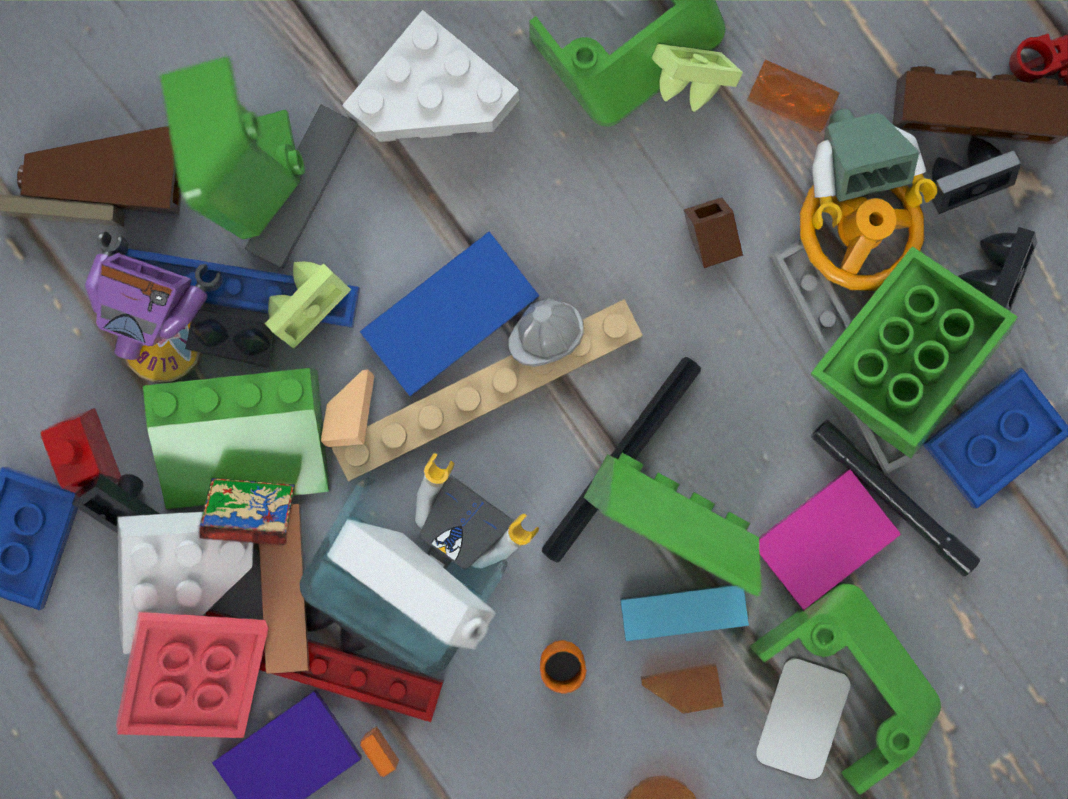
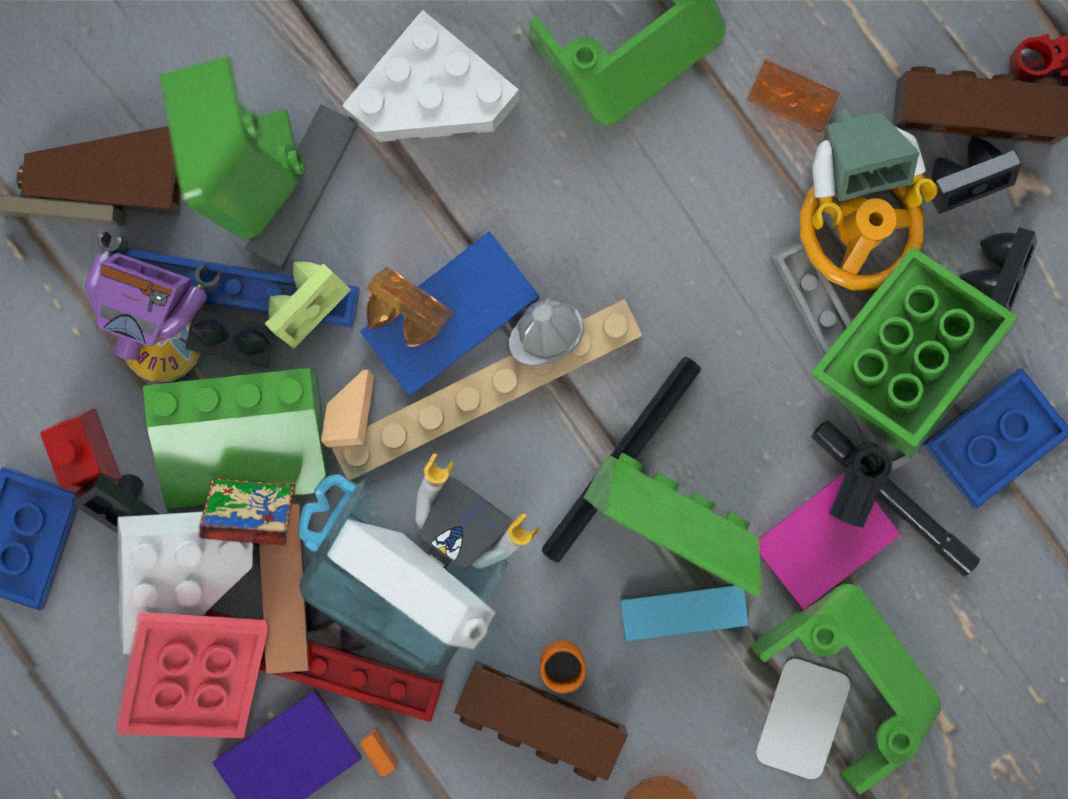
(313, 539): none -> medium azure helmet
(396, 295): none -> clear orange tile
(540, 721): none -> reddish brown brick
(687, 688): clear orange tile -> none
(702, 68): yellowish green tile -> none
(713, 232): reddish brown brick -> none
(860, 488): none -> black piece

